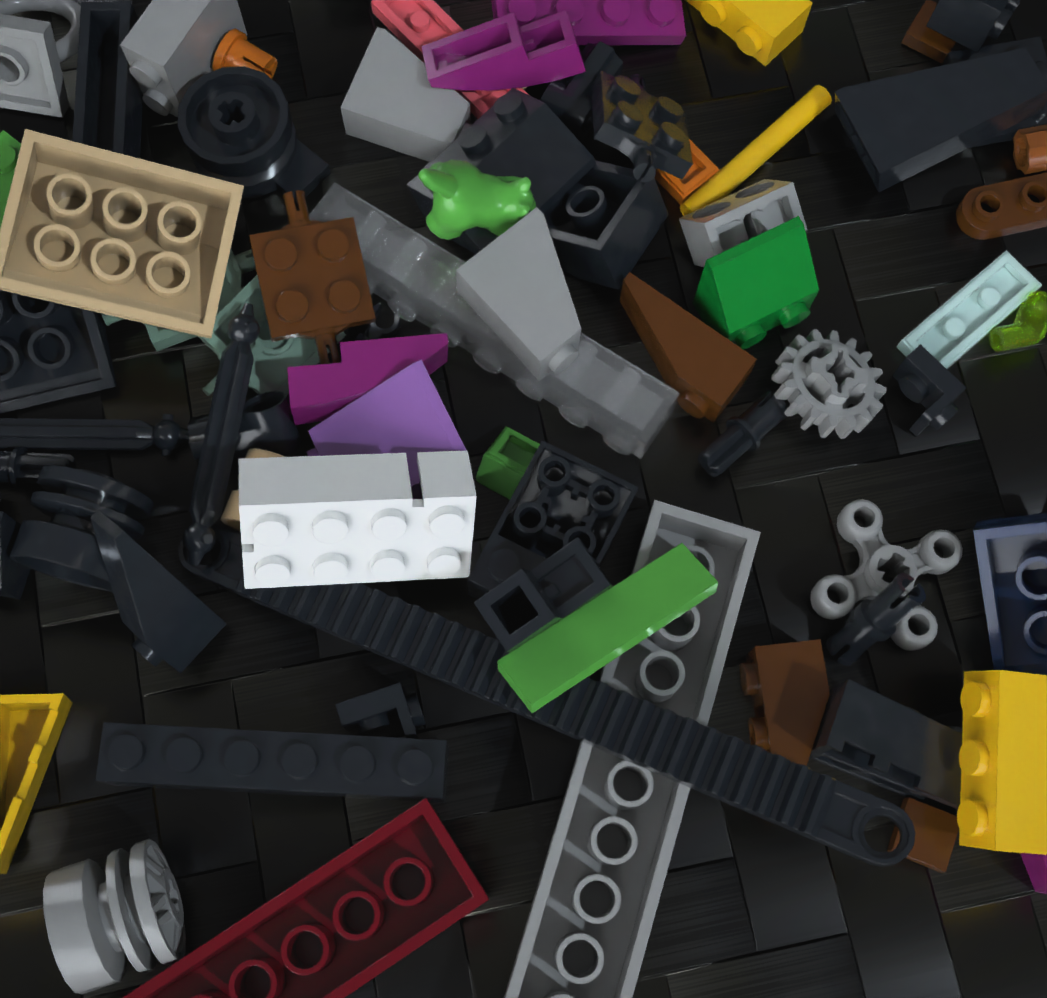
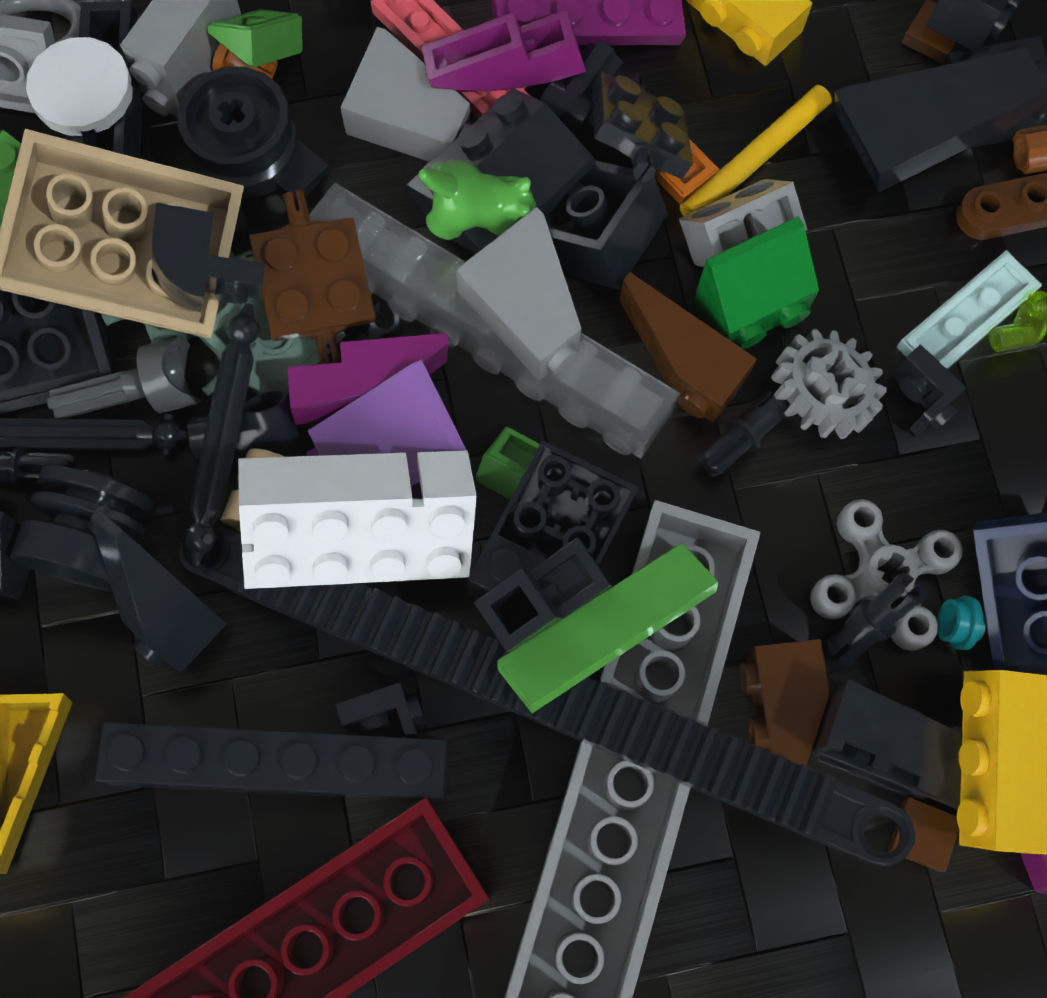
(79, 86): none -> white tile
(113, 916): light grey wheel -> none
(158, 376): none -> dark grey piece
(186, 268): none -> black brick
(260, 35): none -> bright green slope
(961, 622): none -> teal plate

